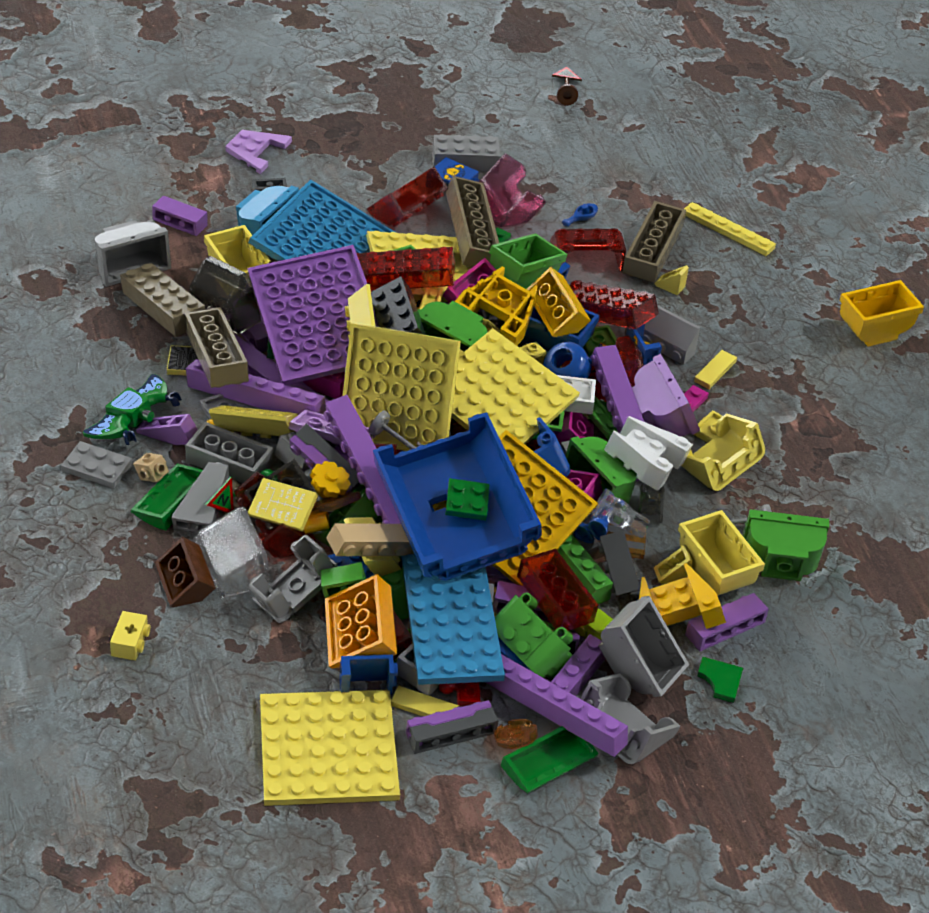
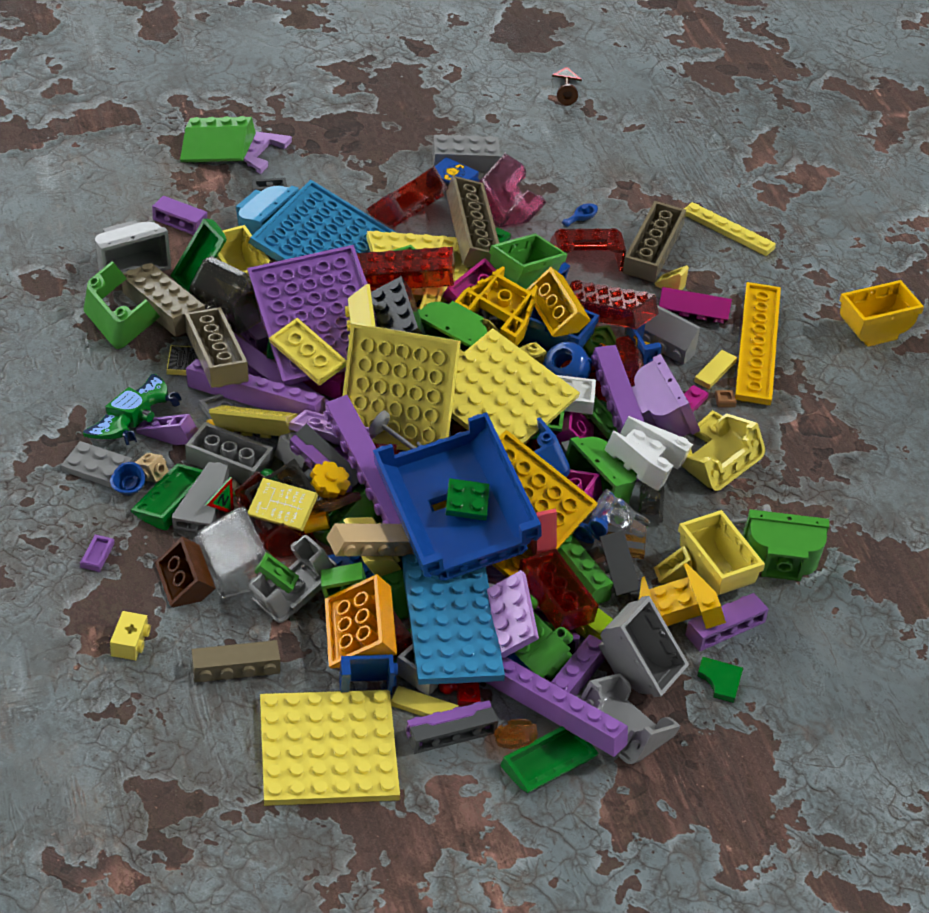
(97, 553): none -> medium lavender tile
(122, 324): none -> bright green windscreen
(128, 478): none -> blue helmet
(206, 242): none -> green slope
(217, 139): none -> bright green slope
(235, 661): none -> dark tan brick
(277, 573): none -> bright green plate
(308, 351): none -> light yellow tile
(512, 613): none -> lavender plate
(549, 532): none -> coral slope
(695, 304): none -> dark pink slope
(725, 398): none -> medium nougat tile
(758, 344): none -> yellow plate

